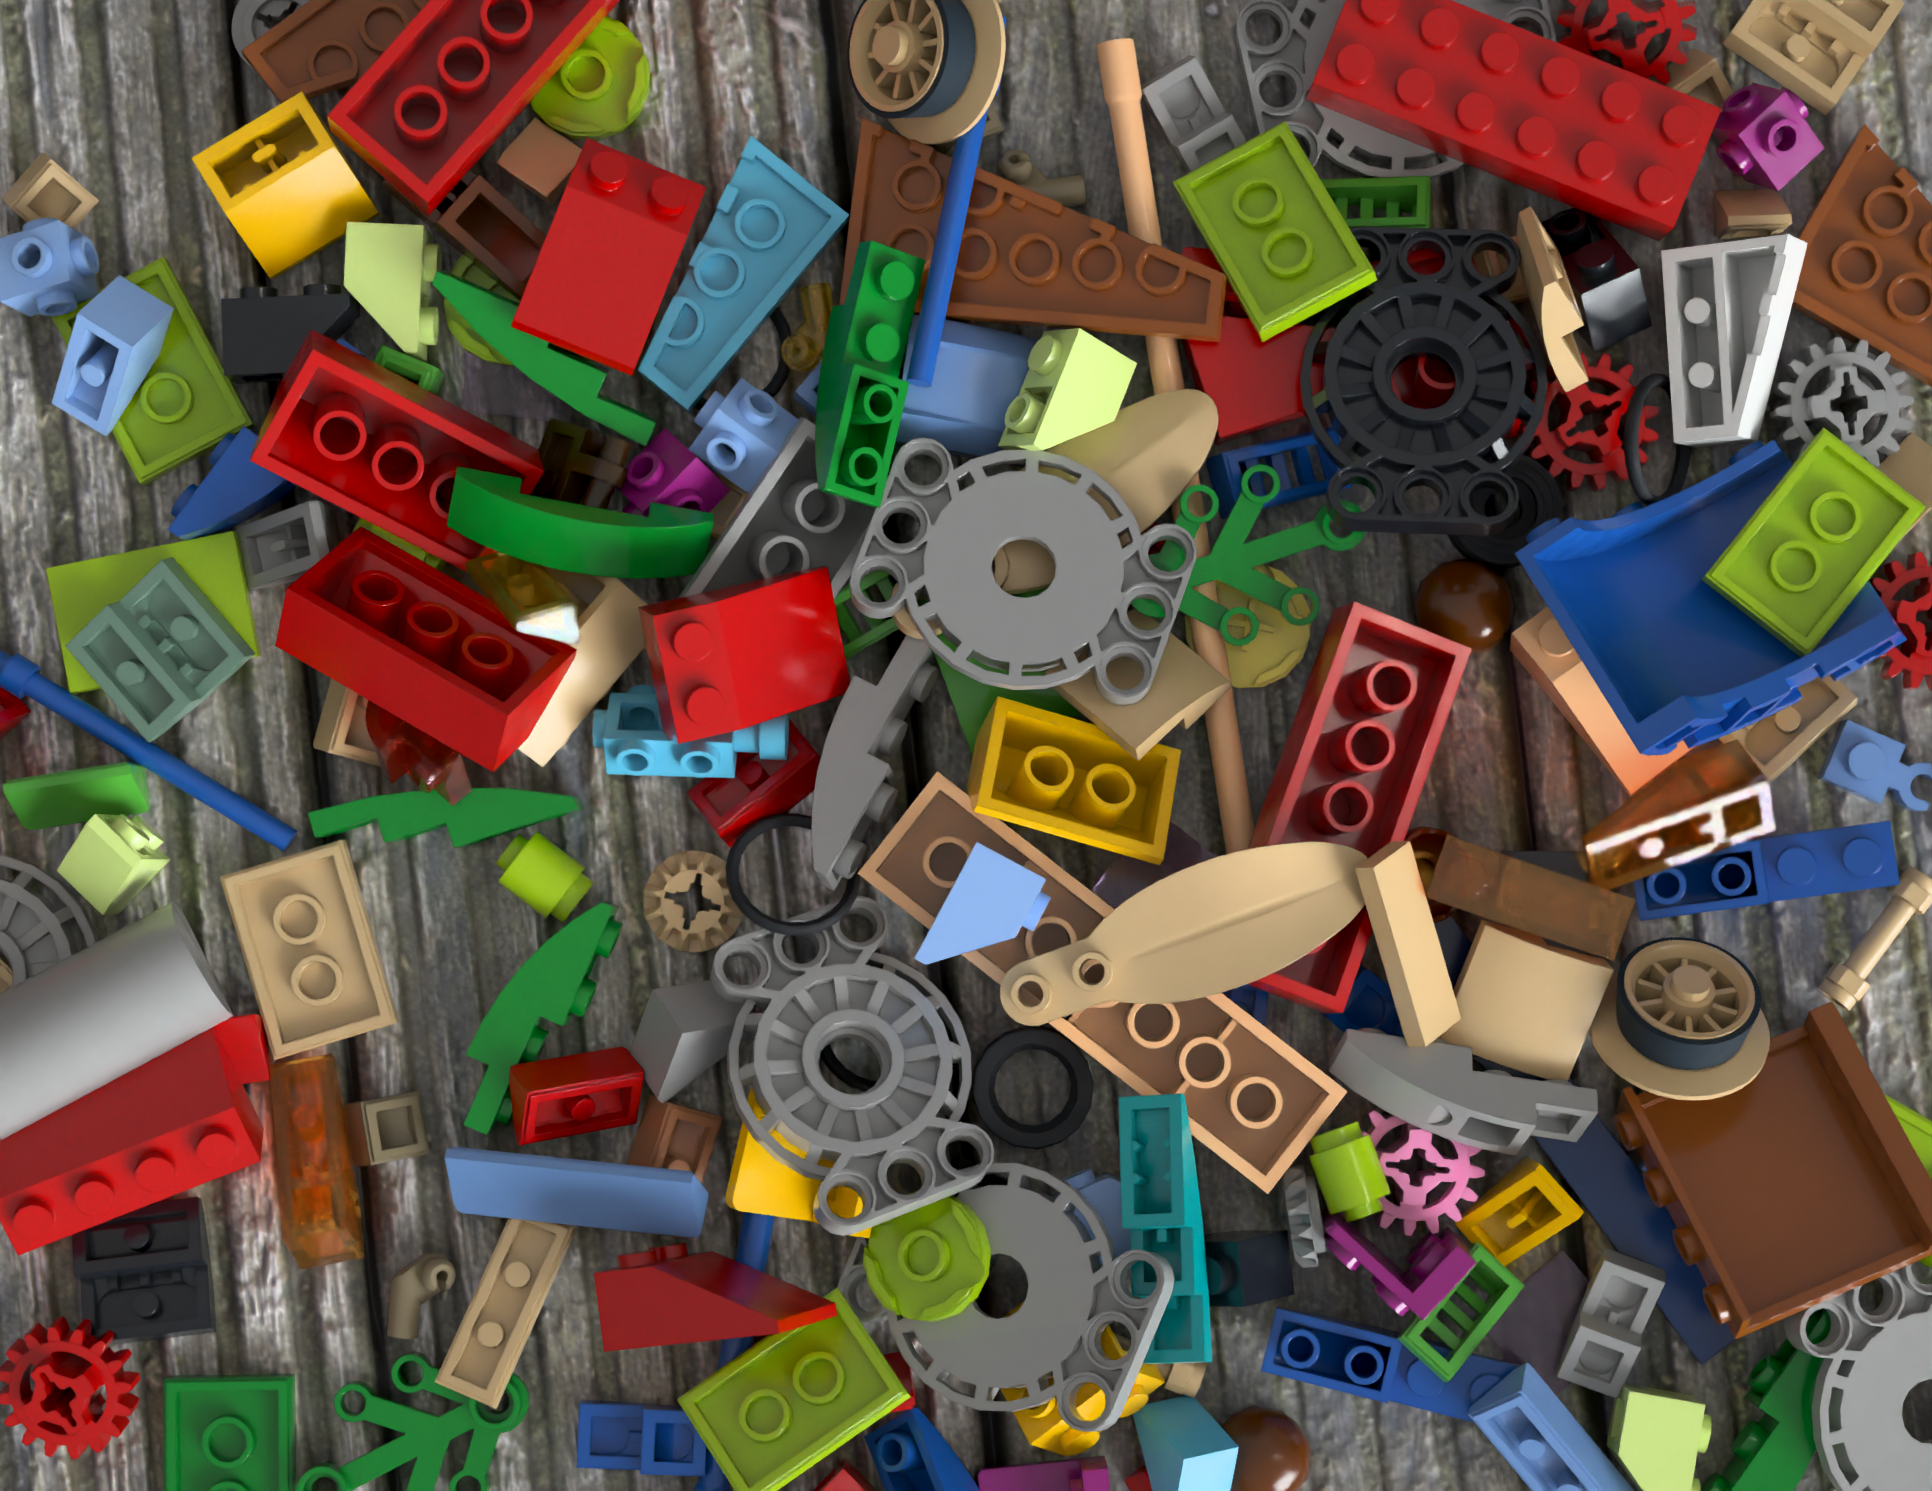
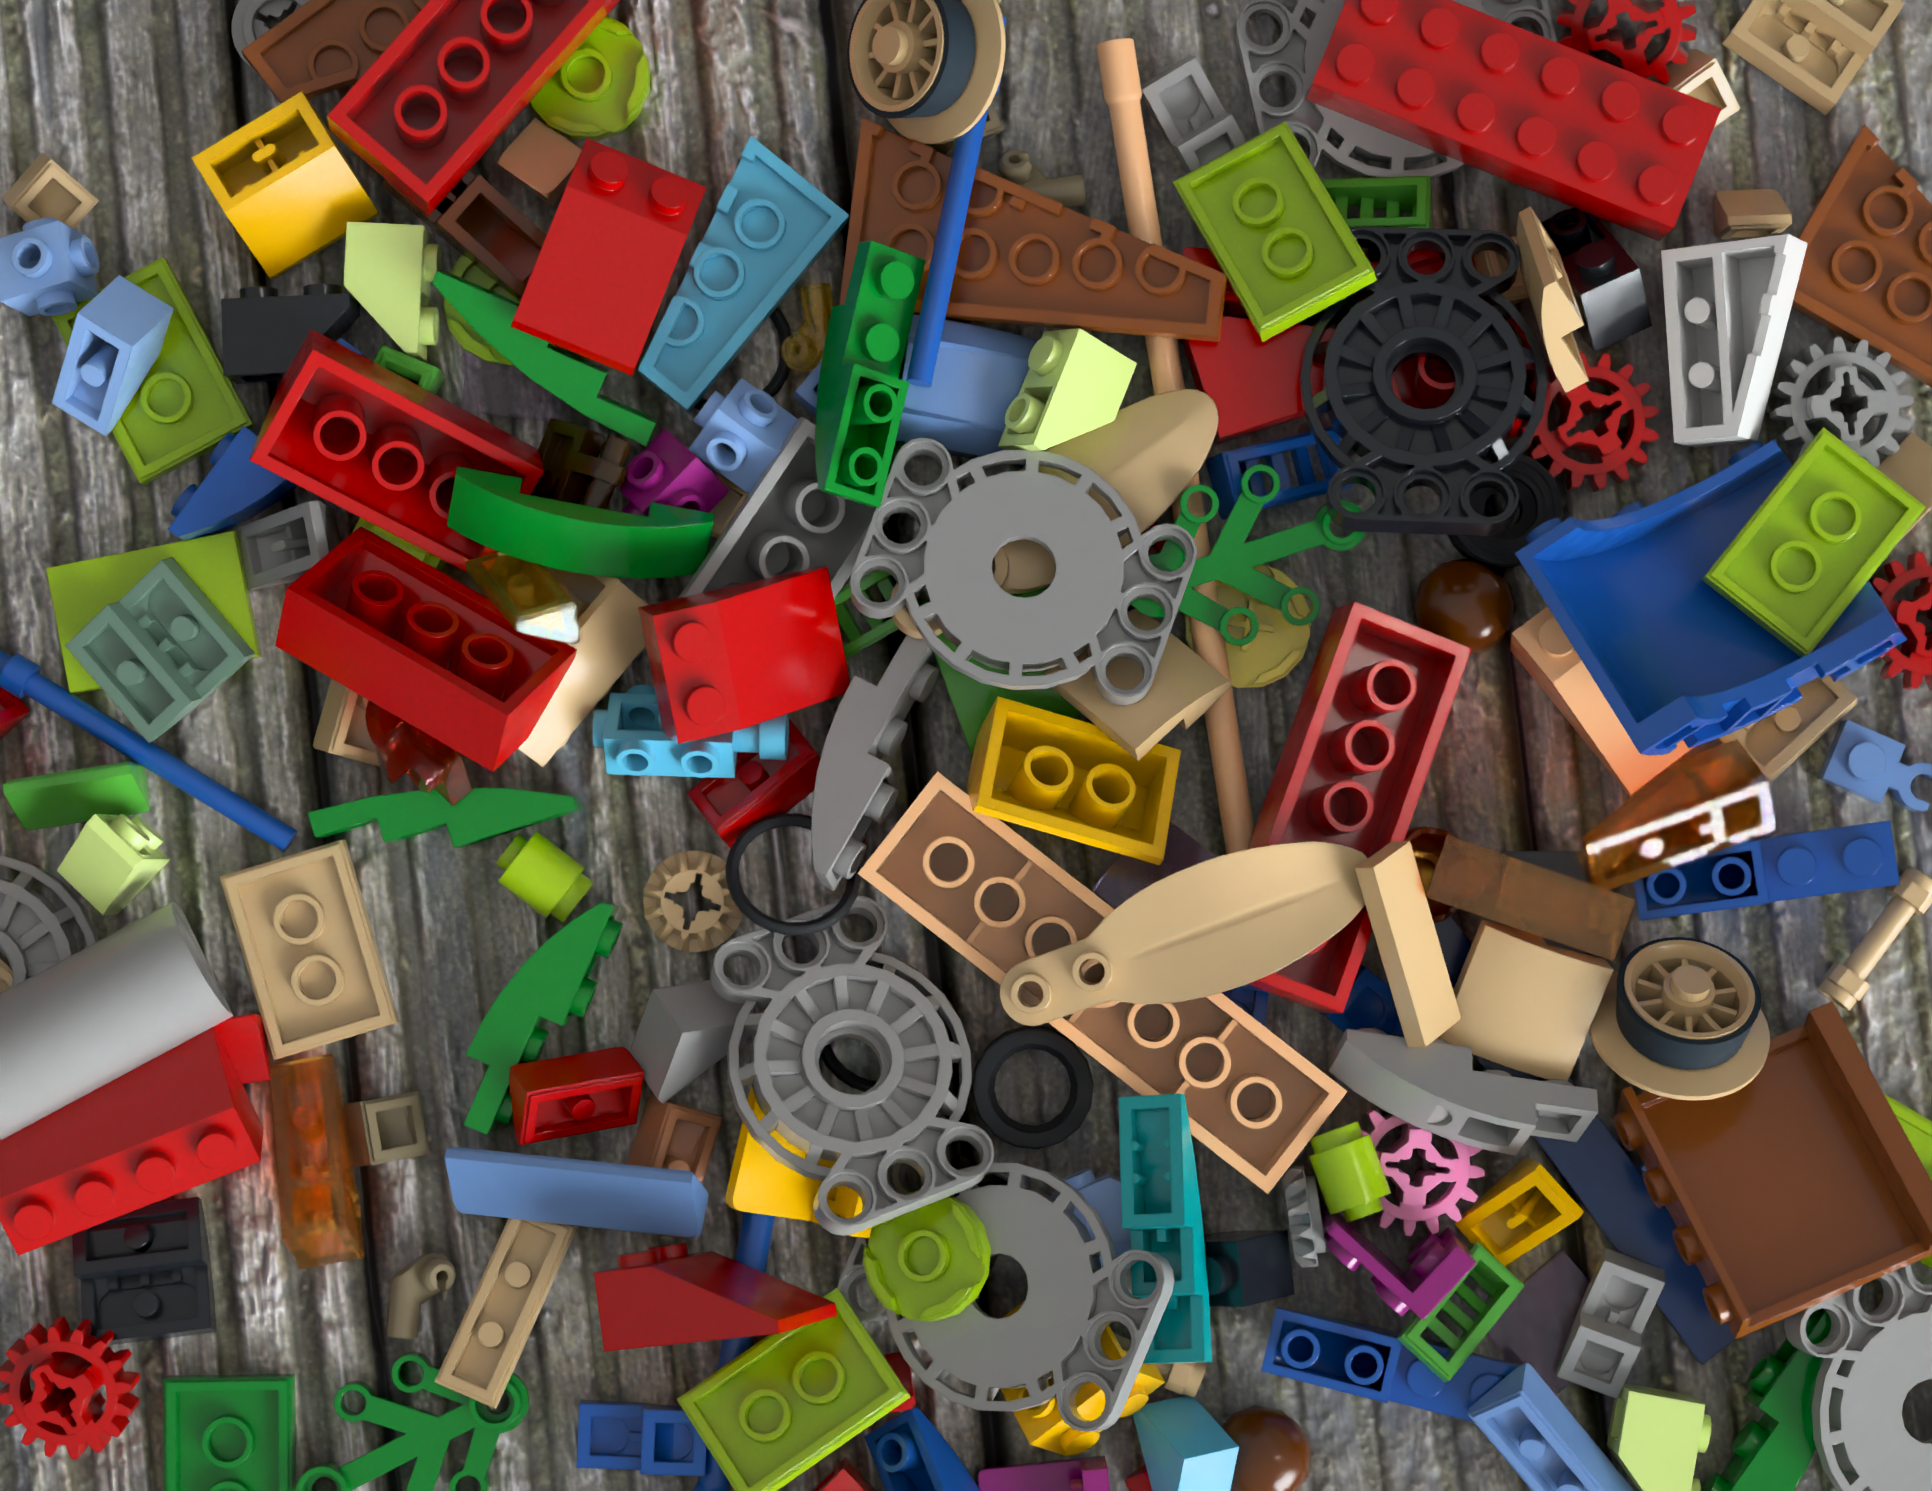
(984, 906): light blue slope -> none
(1631, 444): black tyre -> none
(1765, 135): magenta brick -> none

